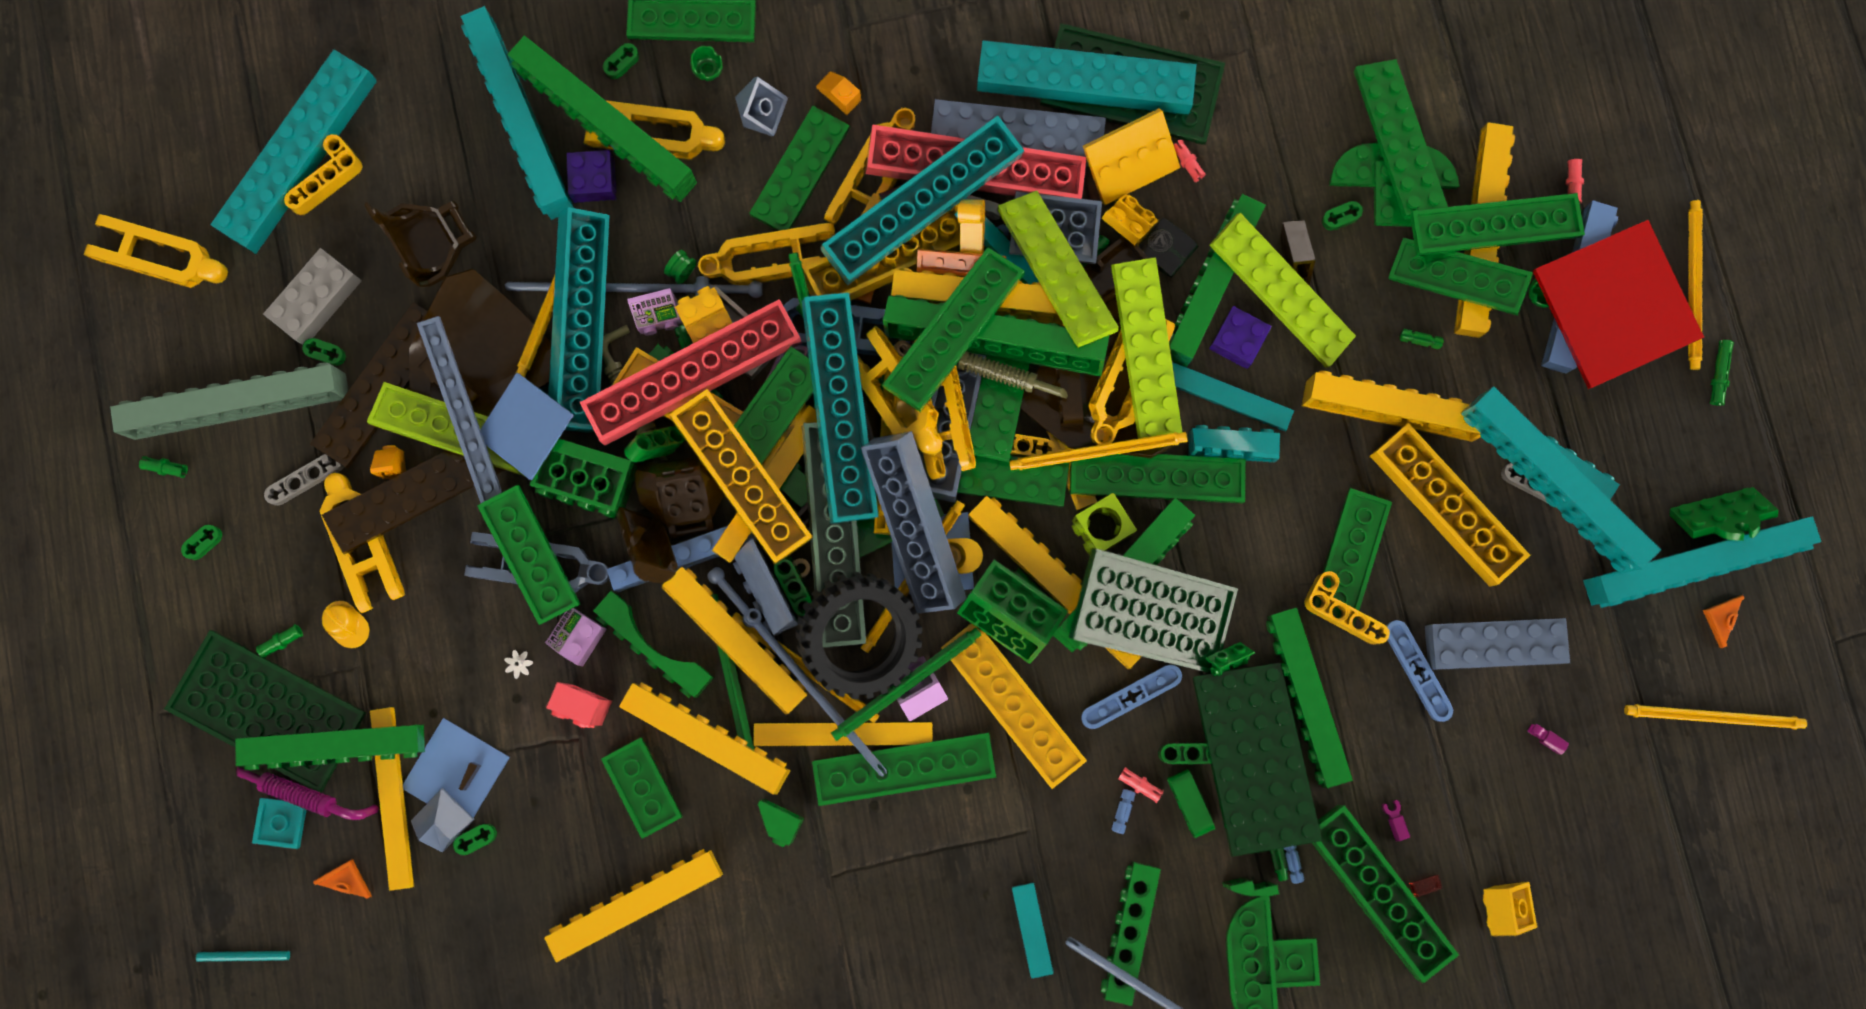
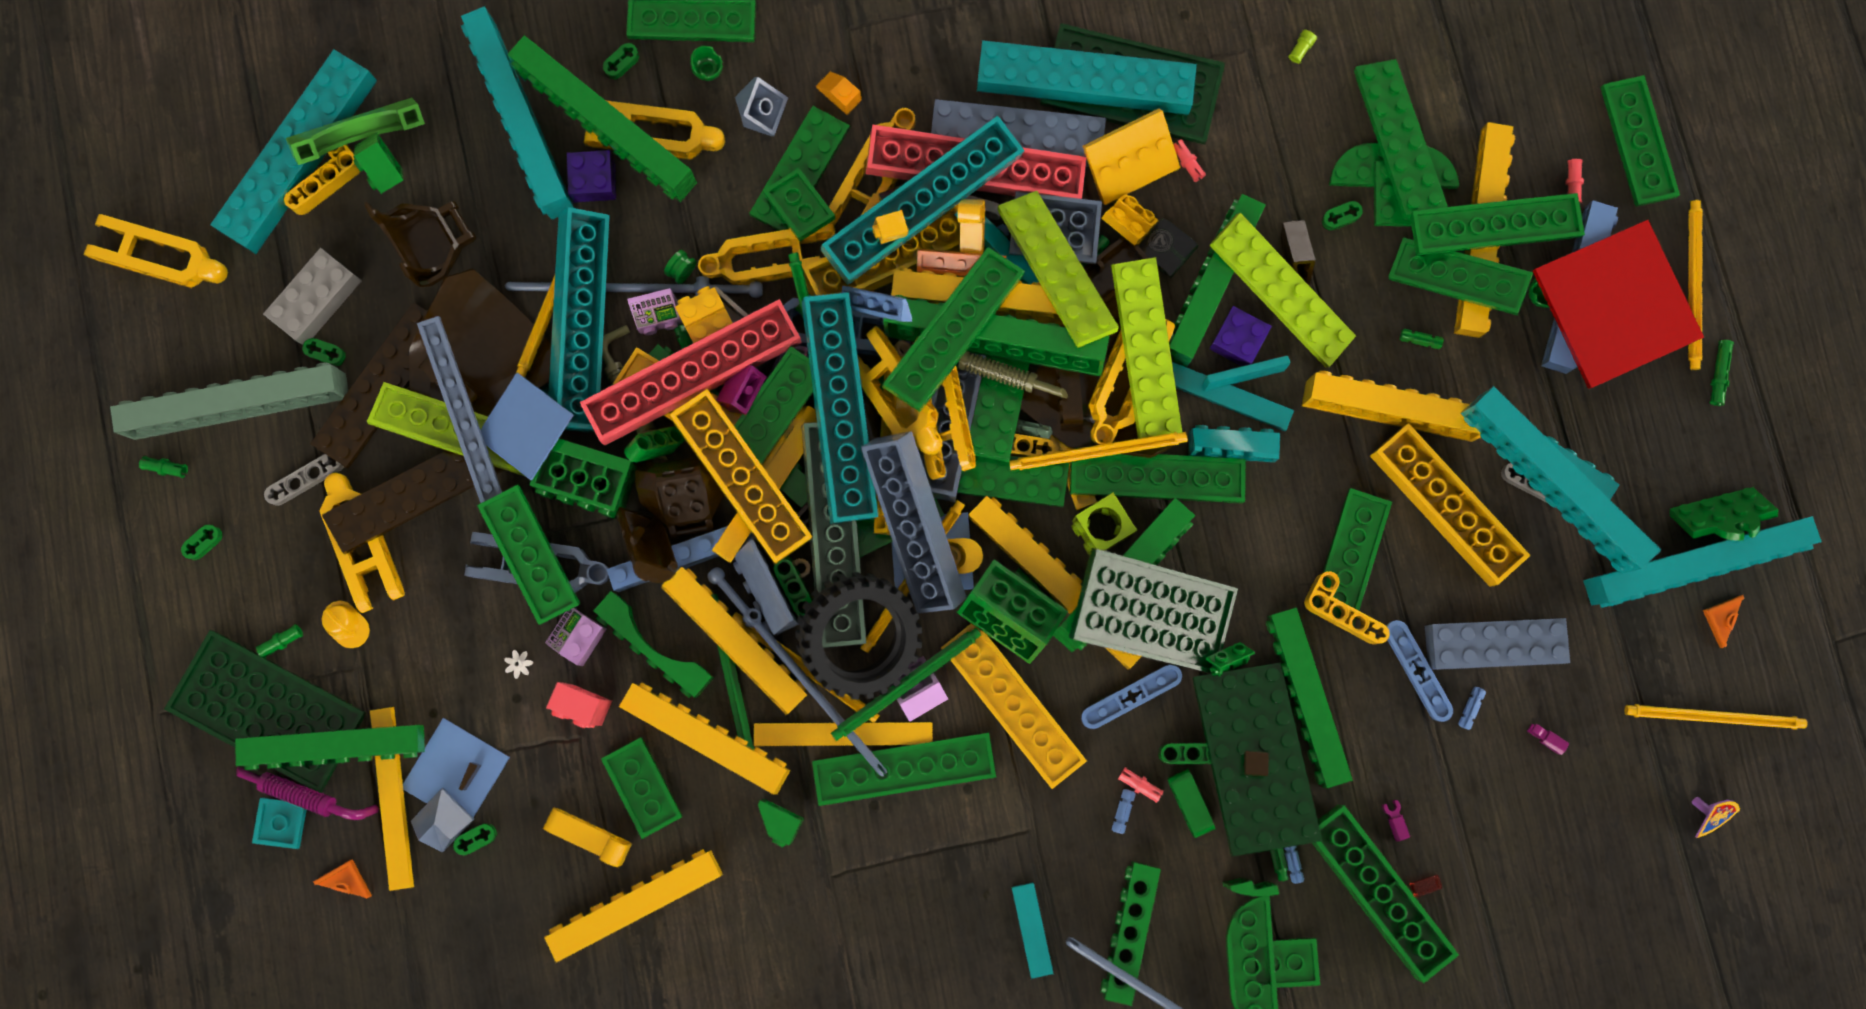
(243, 956): teal bar -> none
(321, 140): none -> bright green arch
(378, 163): none -> green brick
(388, 462): light orange slope -> none
(577, 831): none -> yellow beam
(741, 390): none -> magenta slope
(799, 204): none -> green plate
(878, 304): none -> medium blue slope
(890, 227): none -> yellow brick
(1034, 429): none -> sand green axle
(1246, 373): none -> teal tile
(1256, 763): none -> dark brown tile
(1304, 43): none -> lime pin
(1472, 708): none -> medium blue axle
(1509, 909): yellow slope -> none
(1640, 141): none -> green plate
(1716, 814): none -> shield

